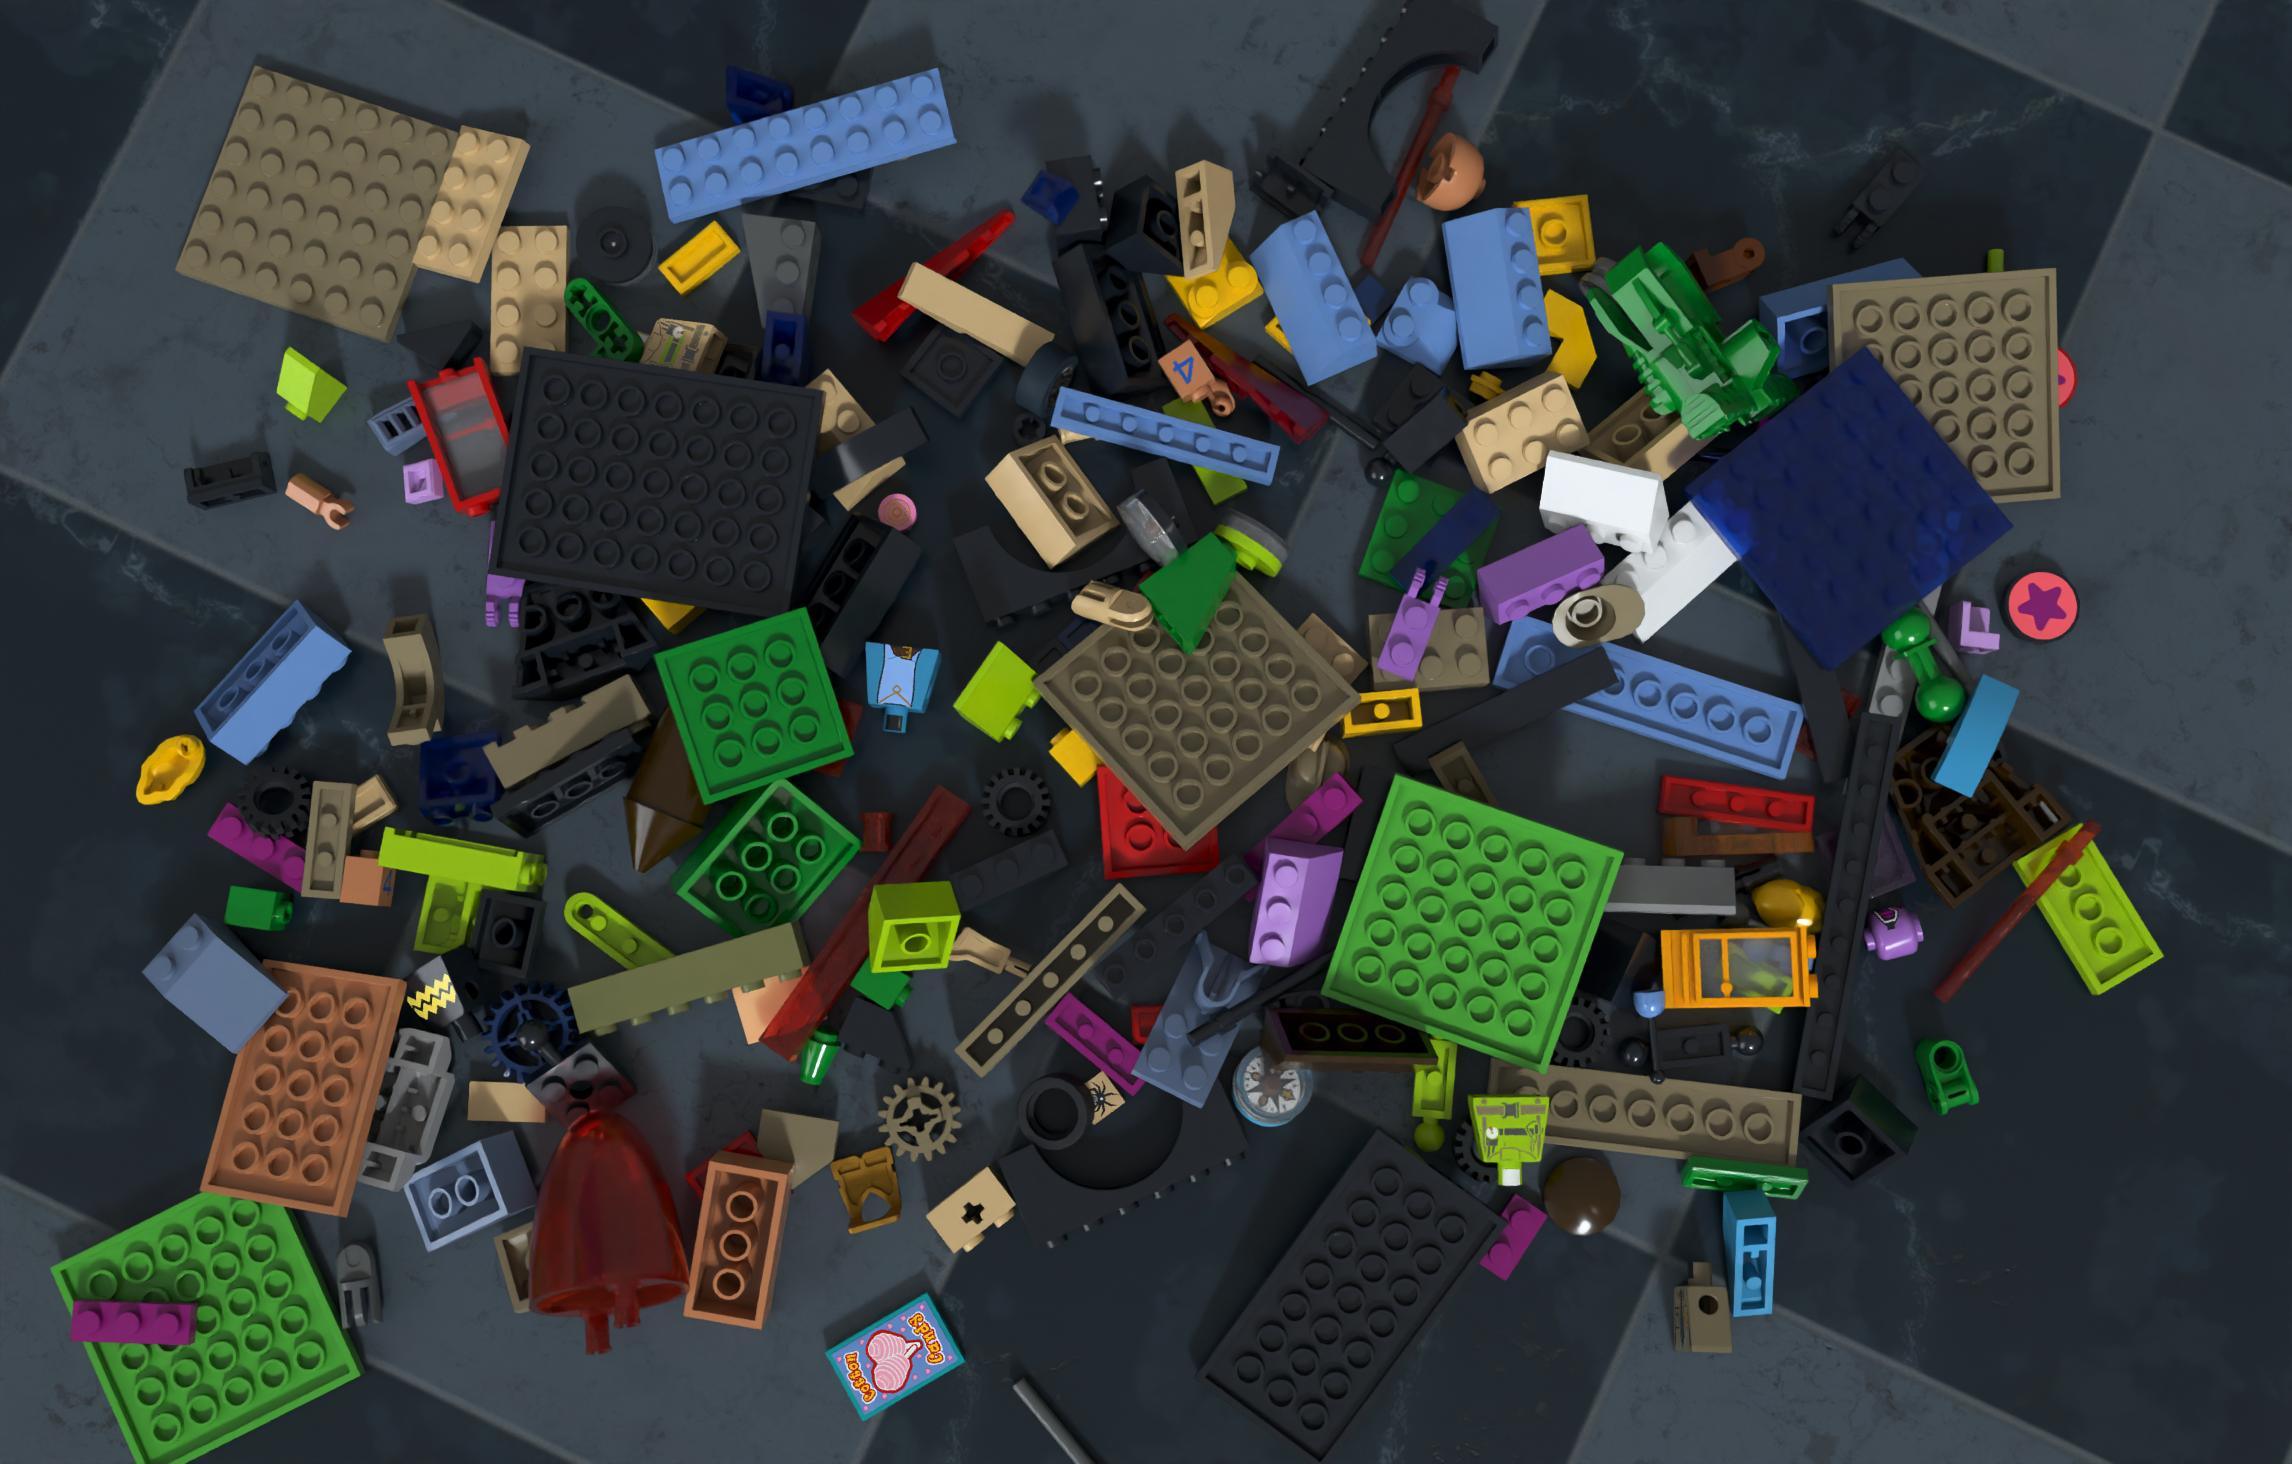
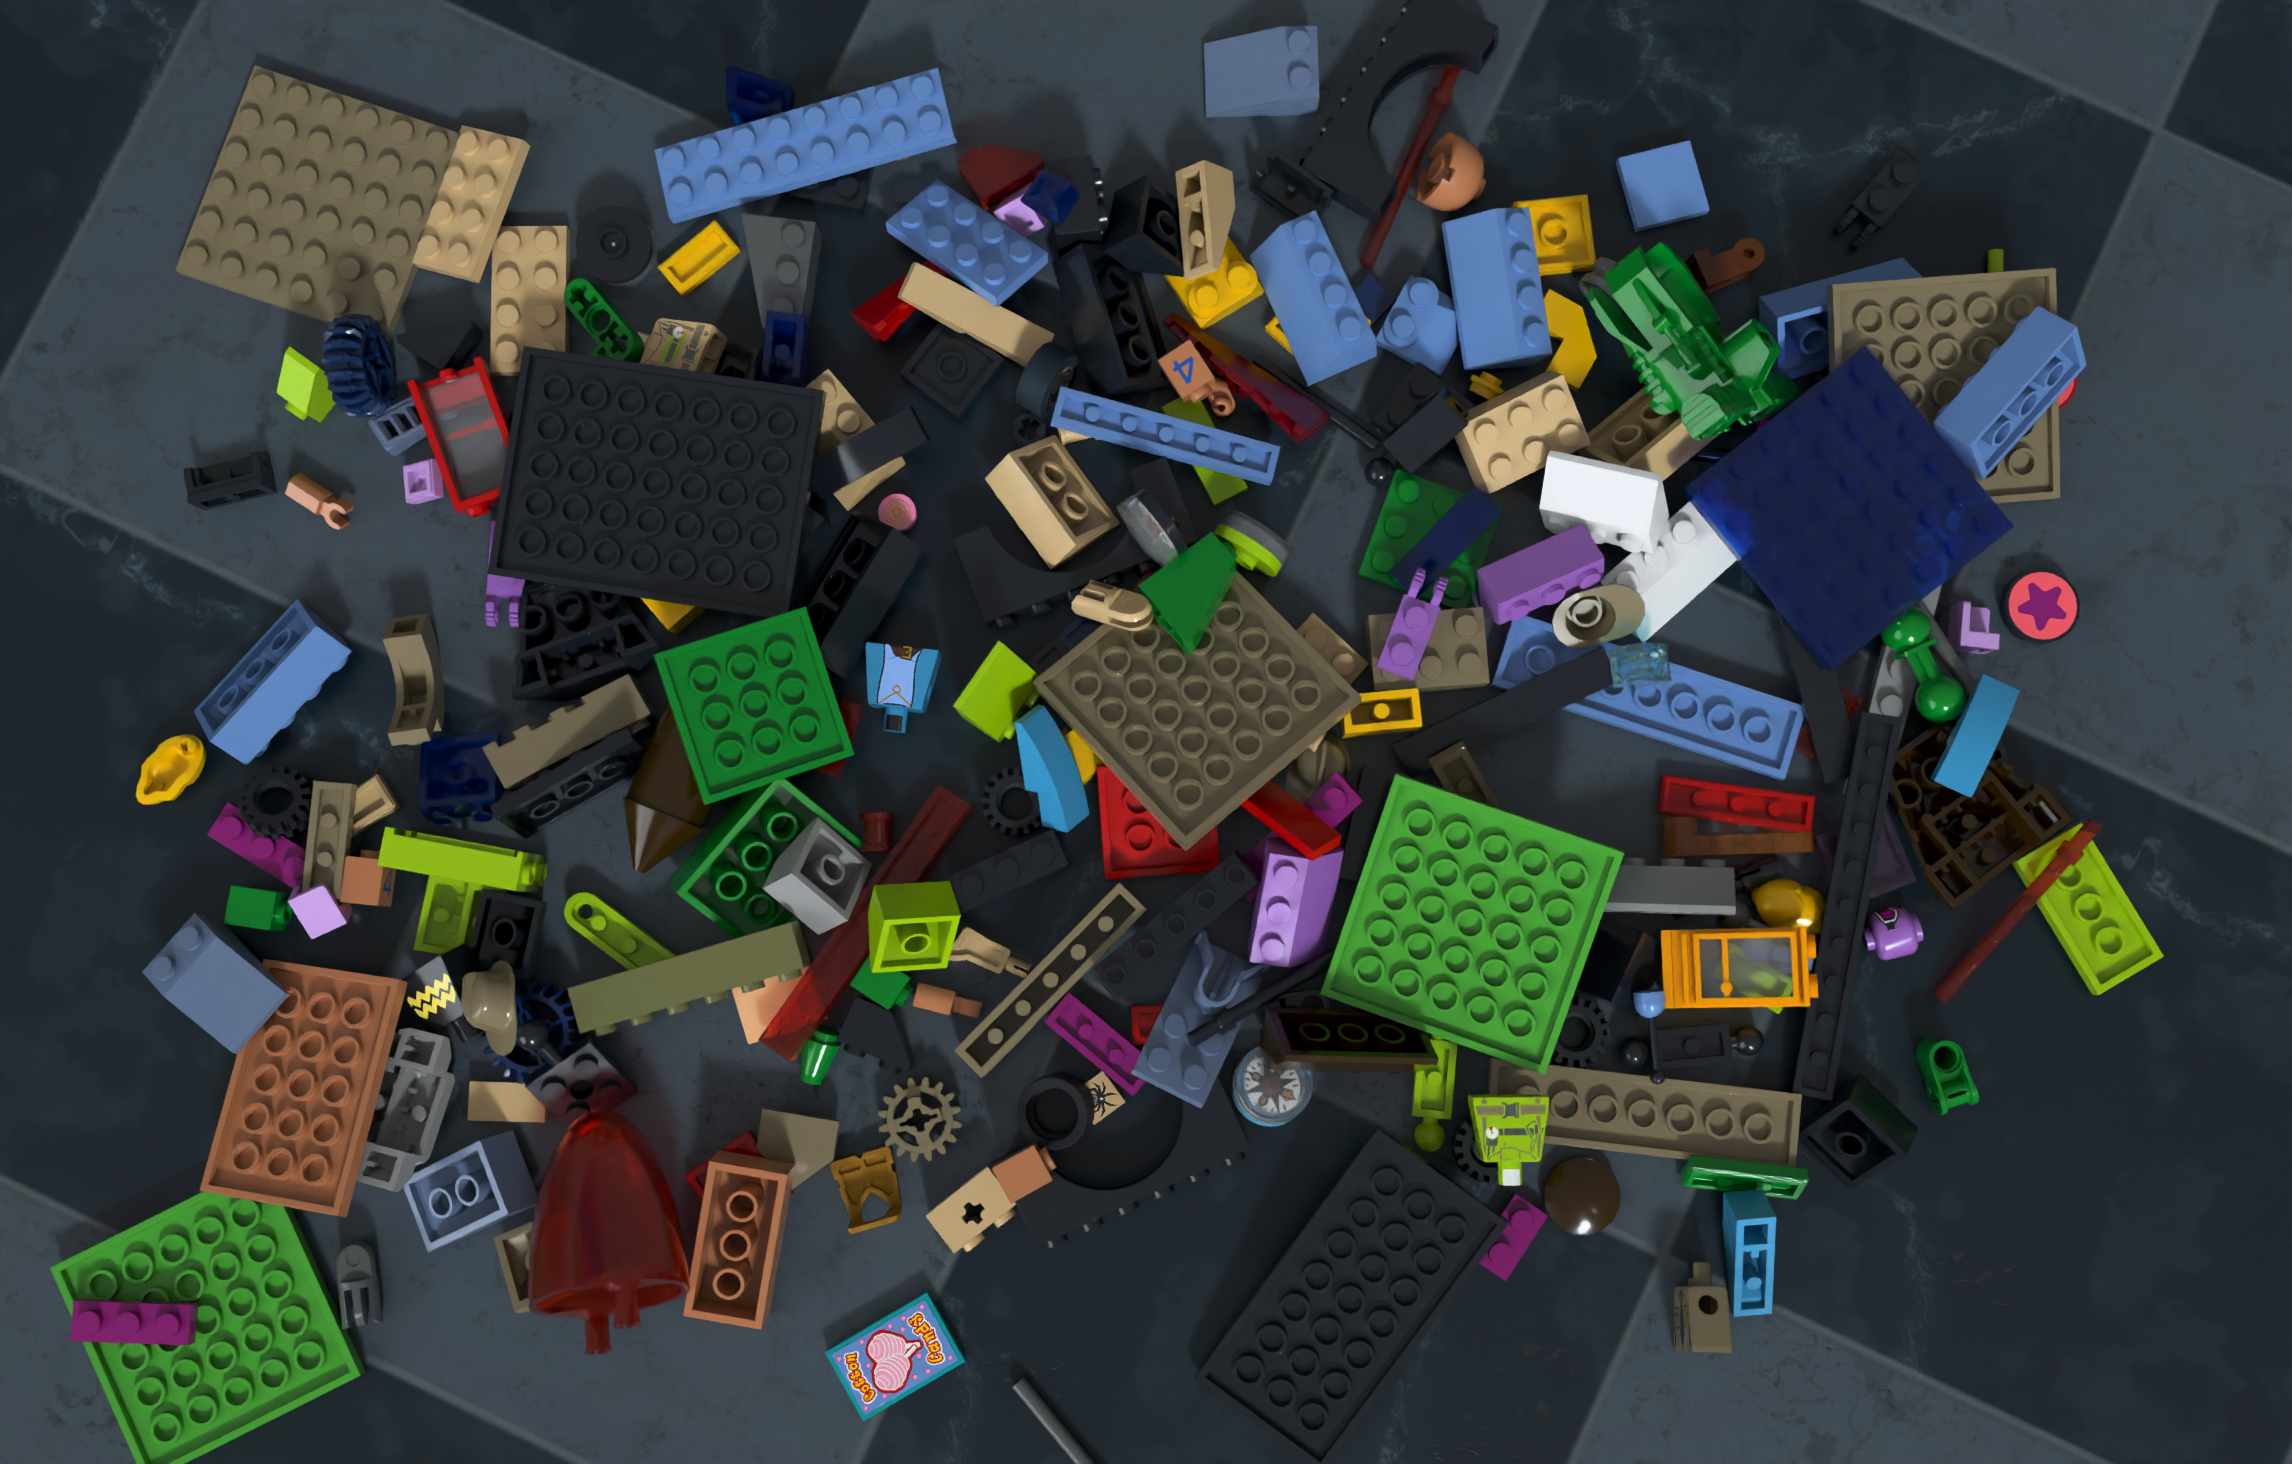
(319, 909): none -> lavender panel
(358, 365): none -> dark blue gear
(491, 1005): none -> dark tan piece
(818, 877): none -> light grey slope
(945, 1001): none -> nougat bar
(967, 242): none -> medium blue plate
(997, 172): none -> clear red slope
(1018, 215): none -> lavender panel
(1025, 1171): none -> nougat brick
(1050, 771): none -> dark azure slope
(1263, 73): none -> sand blue slope
(1292, 821): none -> red tile
(1639, 665): none -> clear light blue brick
(1662, 186): none -> medium blue tile
(2011, 390): none -> medium blue slope

